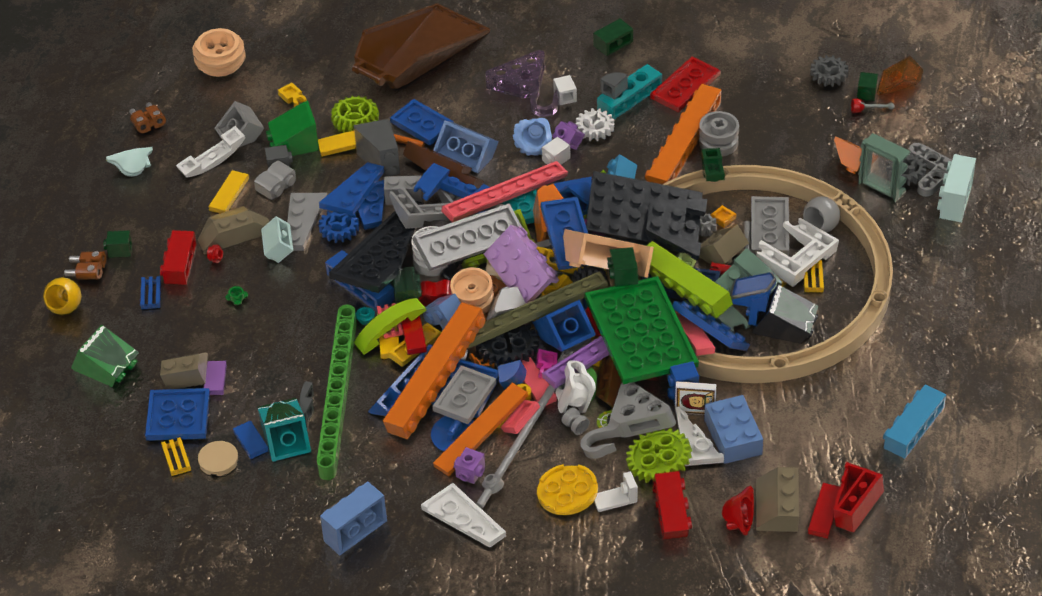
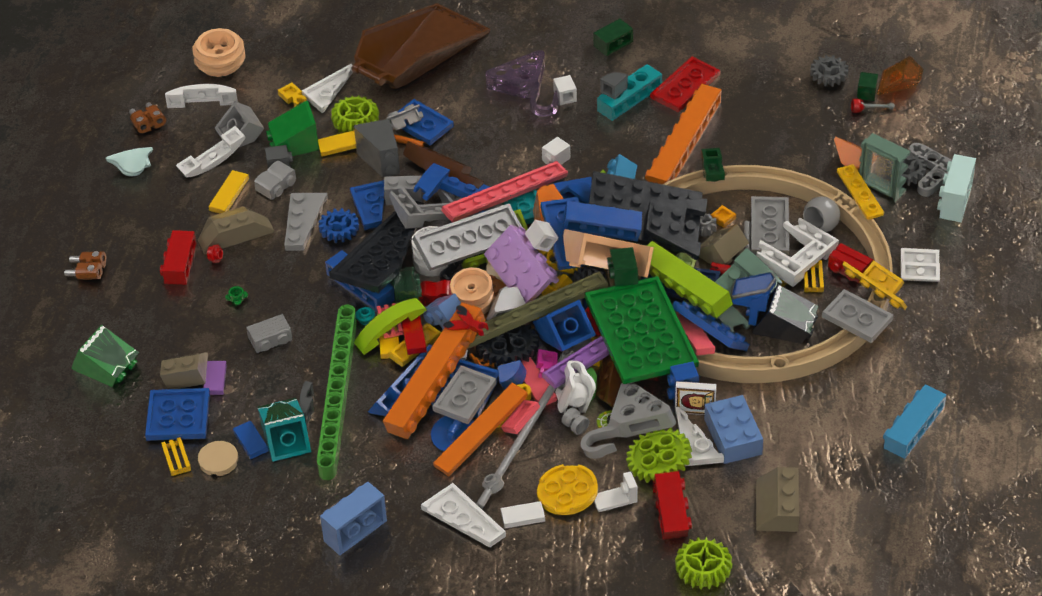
(62, 296): yellow helmet -> none
(118, 243): dark green brick -> none
(150, 282): blue tile -> none
(200, 93): none -> white slope
(269, 333): none -> light grey brick
(277, 239): light aqua brick -> none
(325, 90): none -> white wing
(353, 191): blue wing -> none
(410, 113): none -> light grey hinge
(465, 145): medium blue slope -> none
(466, 322): none -> red piece
(470, 465): medium lavender brick -> none
(522, 514): none -> white tile
(532, 135): light blue hair -> none
(541, 235): none -> white brick
(569, 133): medium lavender brick -> none
(595, 124): white gear -> none
(602, 221): none -> blue brick
(716, 564): none -> lime gear
(719, 131): light grey wheel -> none
(739, 511): red hat -> none
(823, 513): red tile -> none
(850, 256): none -> red brick
(857, 316): none -> light grey plate
(857, 496): red wedge -> none
(860, 192): none -> yellow bracket
(881, 280): none -> yellow bracket
(919, 264): none -> white slope

